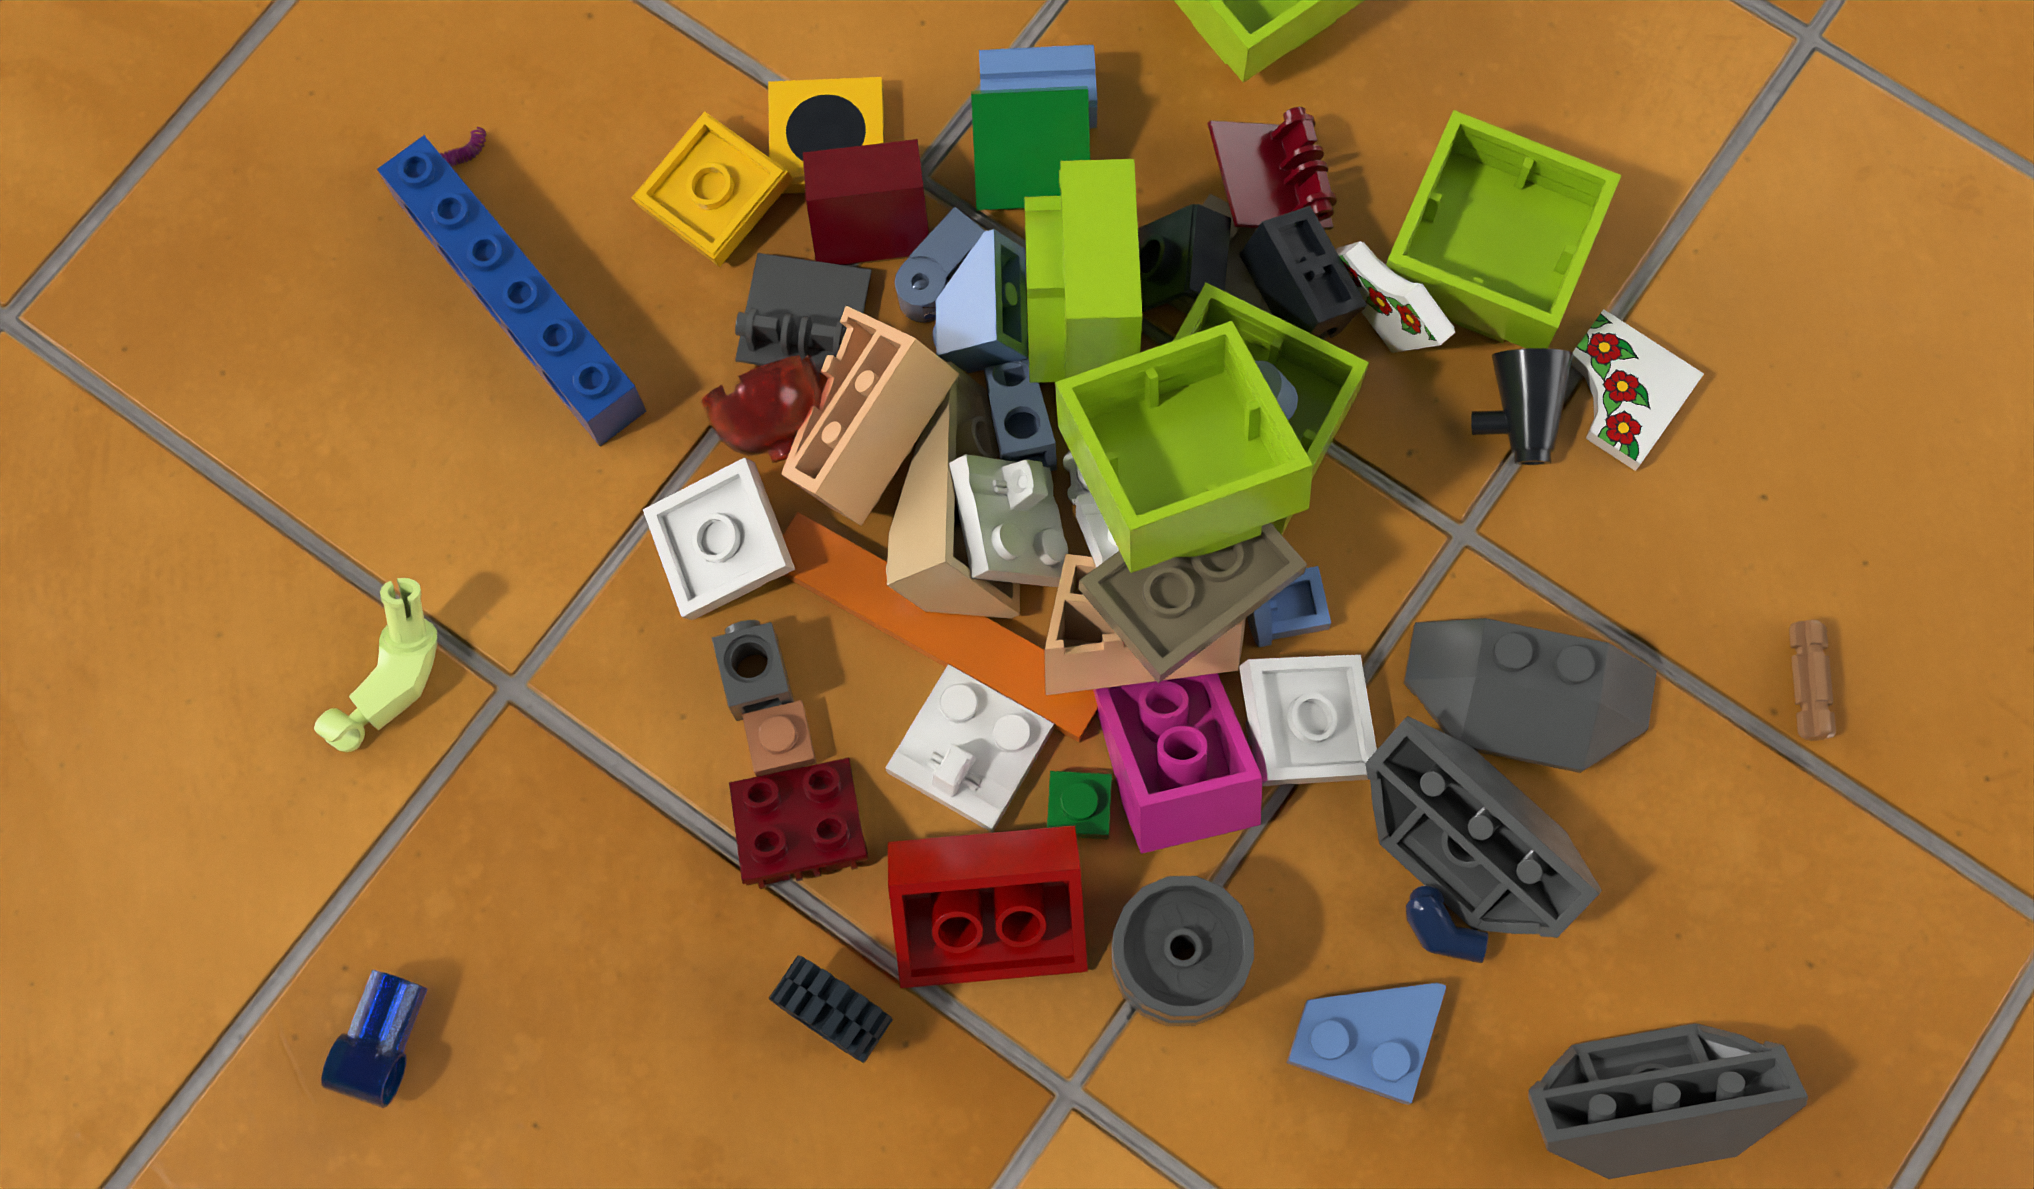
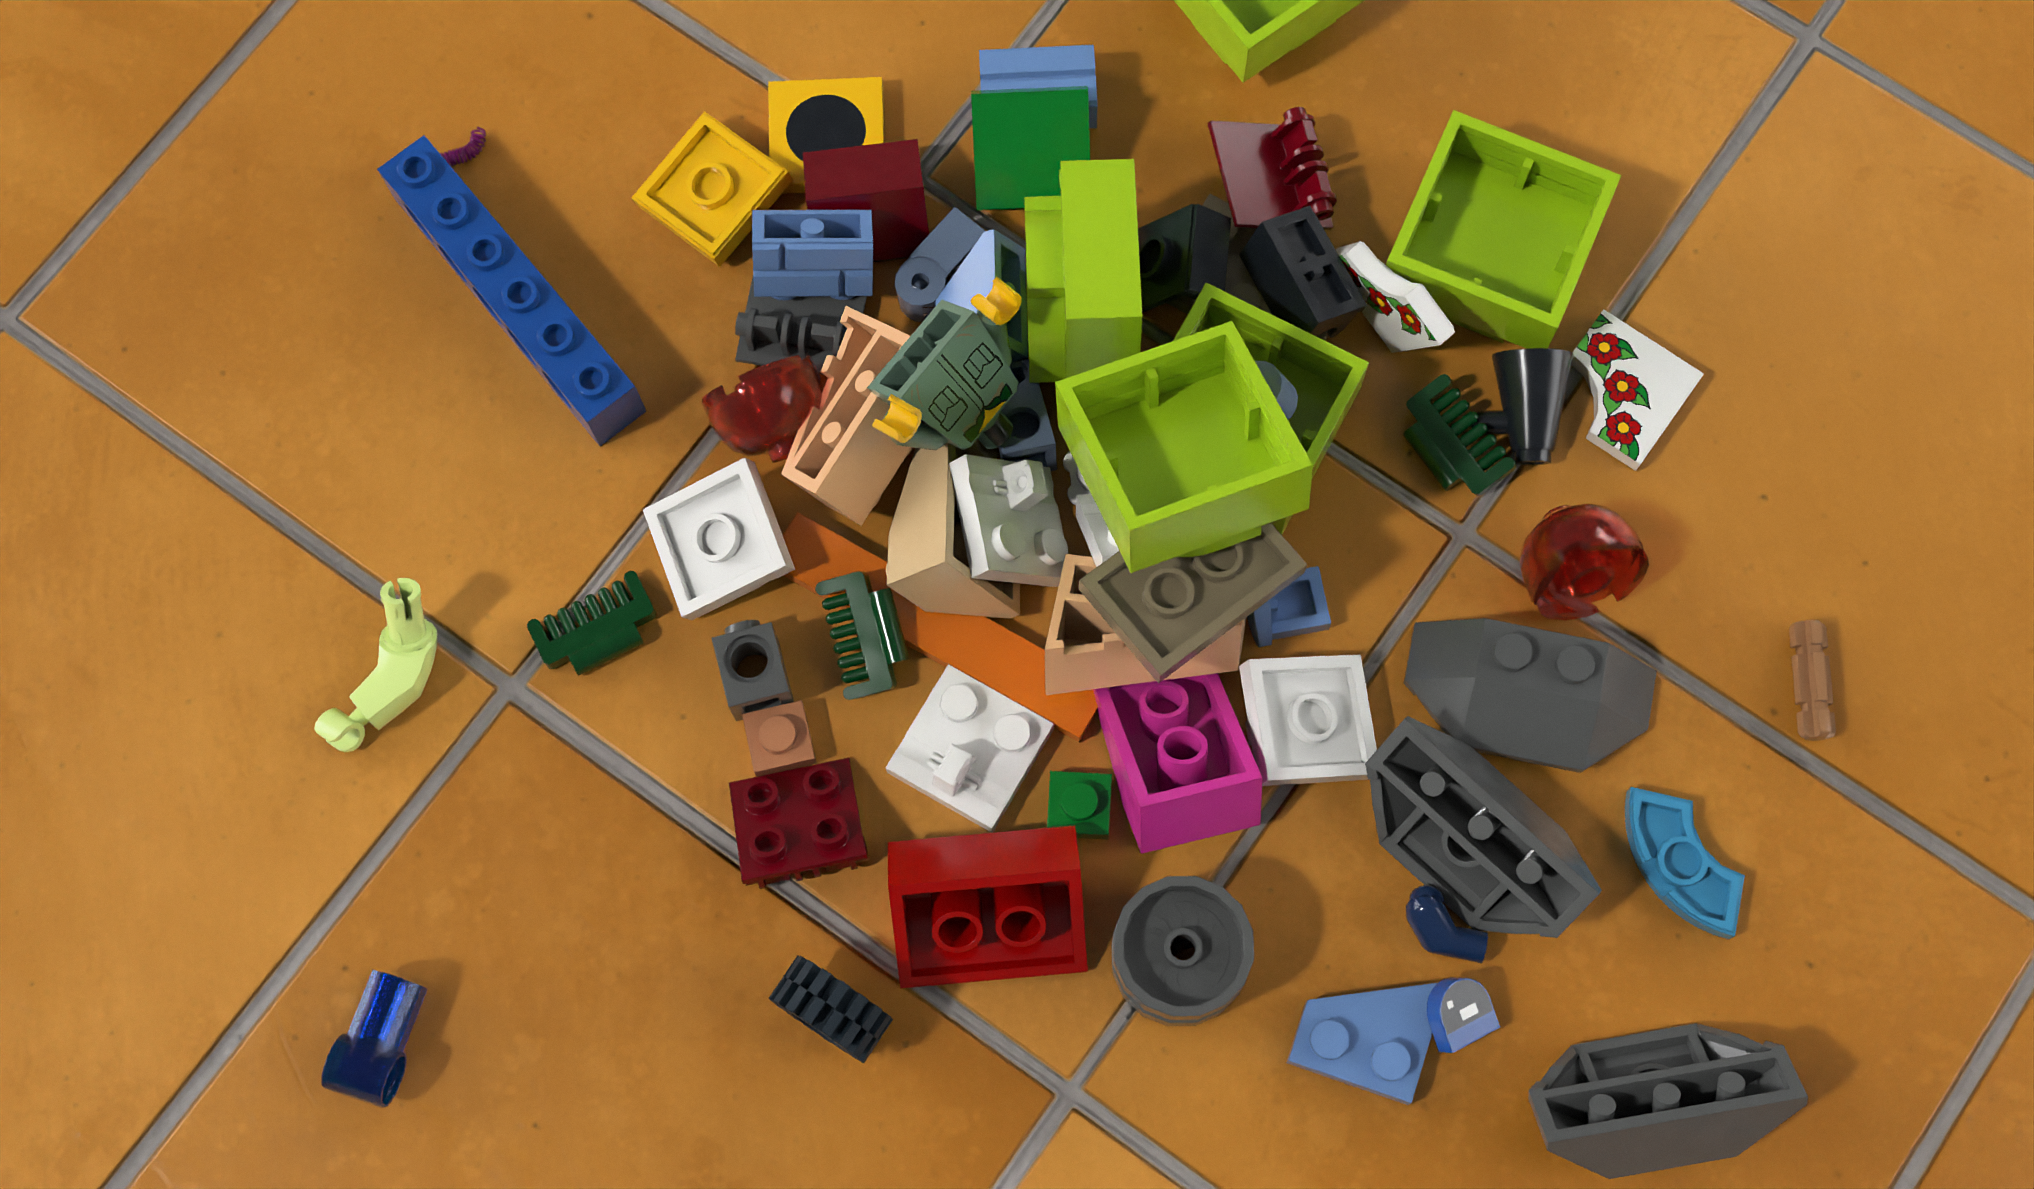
(597, 639): none -> dark green piece
(812, 253): none -> medium blue brick
(877, 631): none -> dark green piece
(952, 376): none -> sand green torso
(1443, 450): none -> dark green piece
(1460, 1013): none -> tile
(1580, 558): none -> clear red cylinder
(1677, 863): none -> dark azure tile

